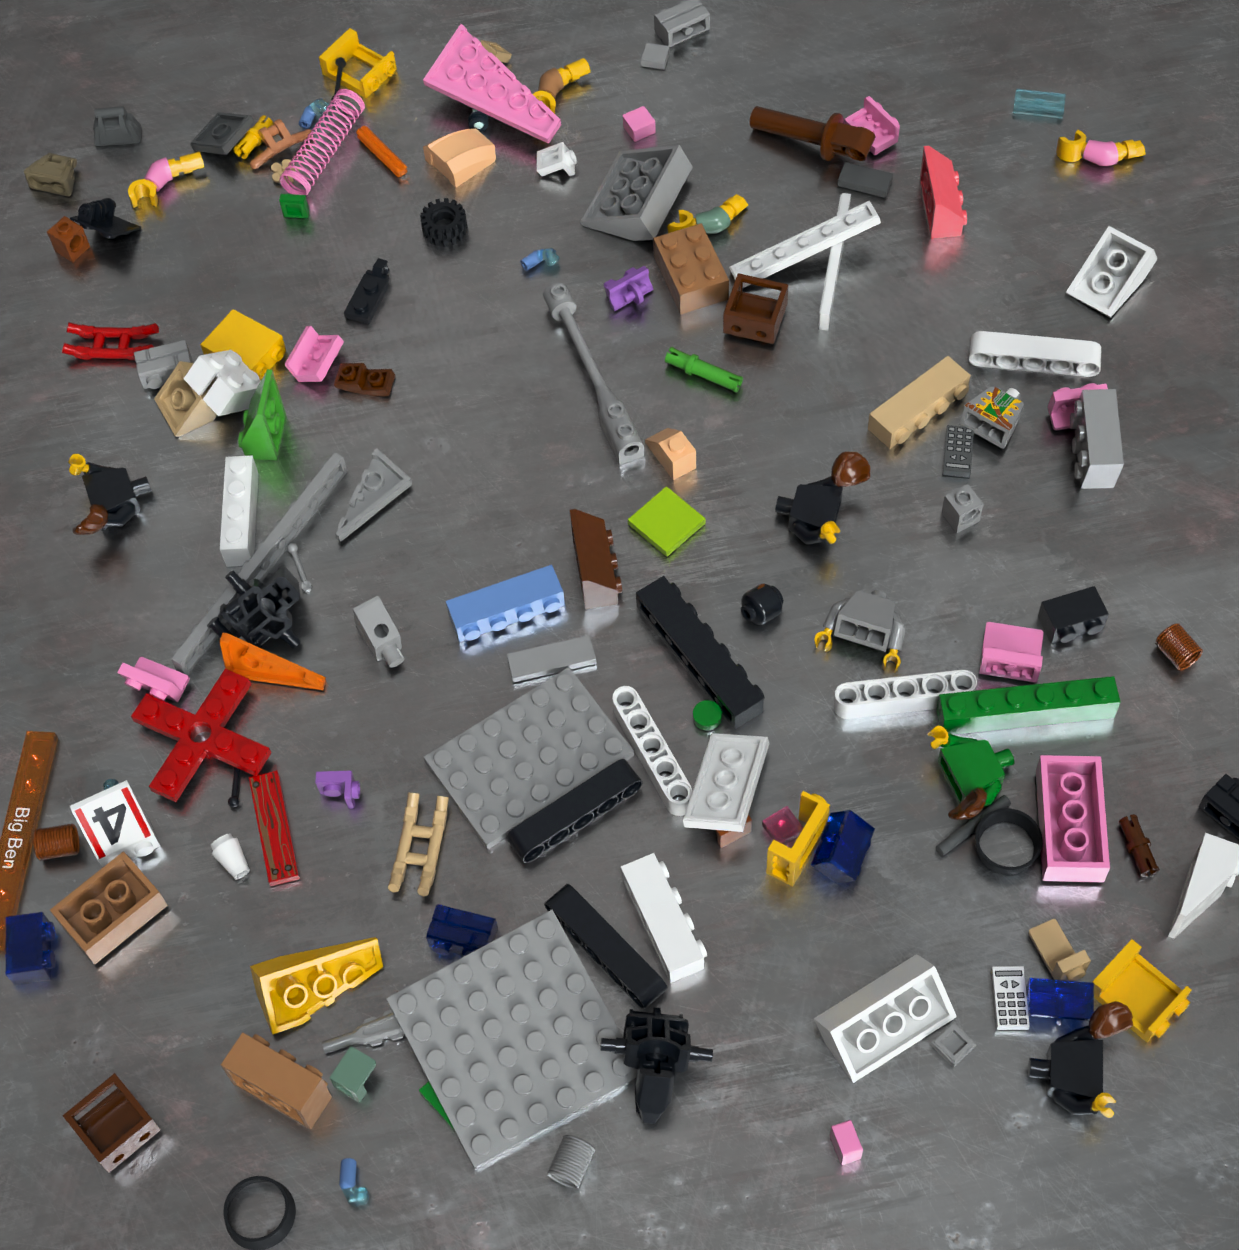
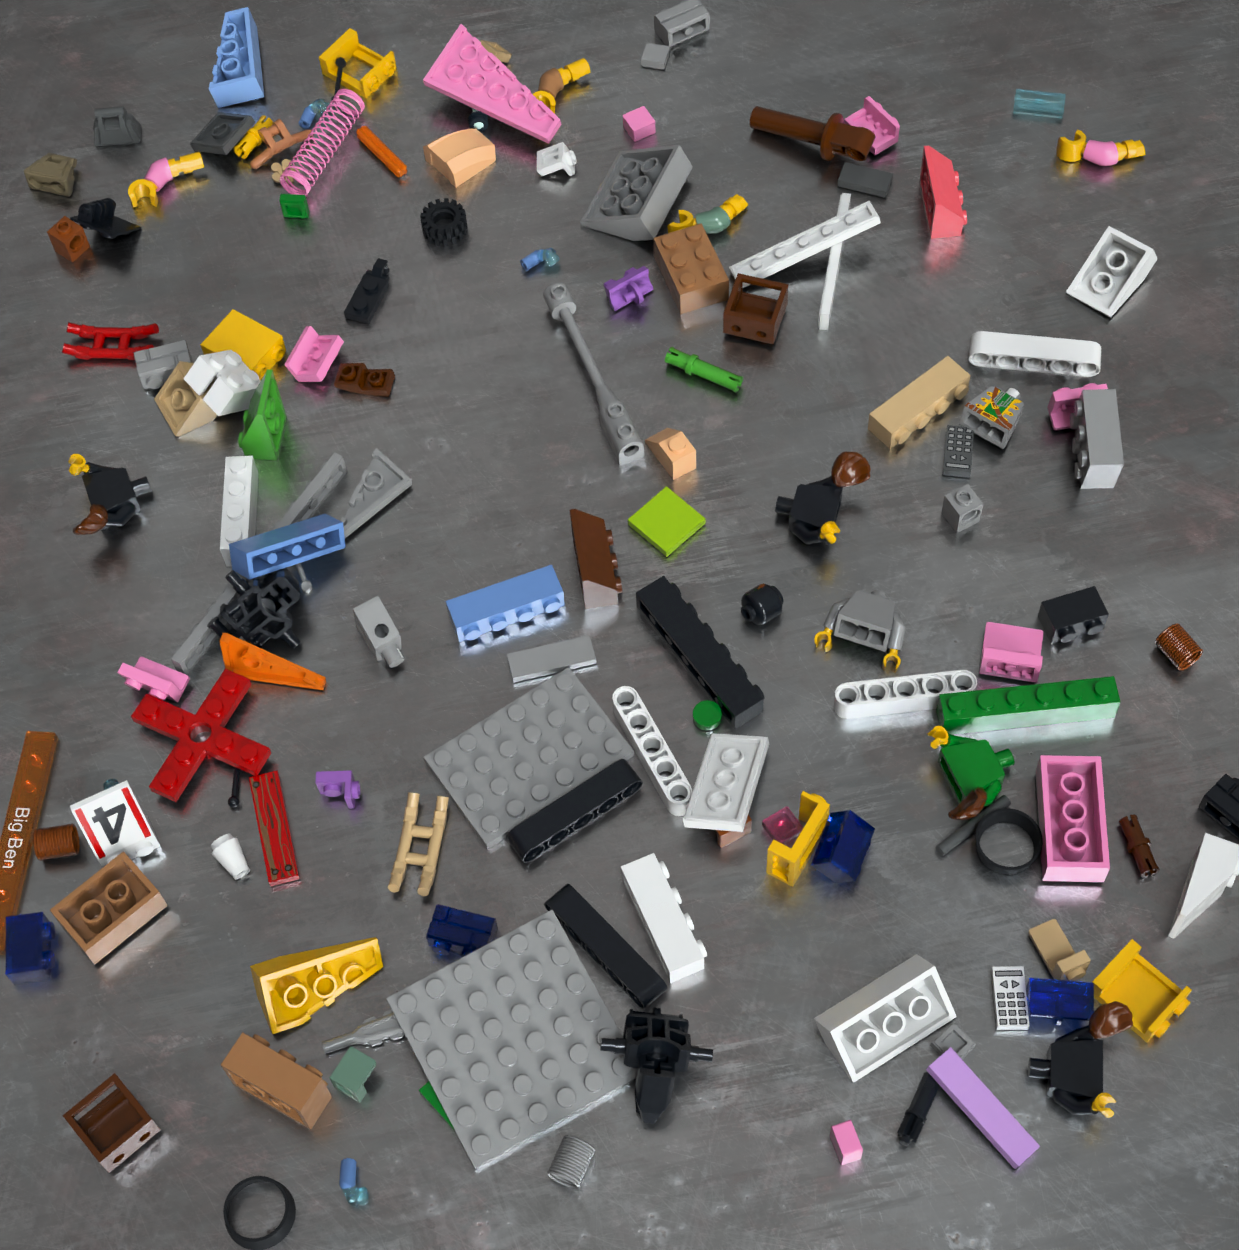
(238, 62): none -> light blue wedge
(287, 546): none -> medium blue brick
(916, 1114): none -> black piece
(982, 1108): none -> lavender tile

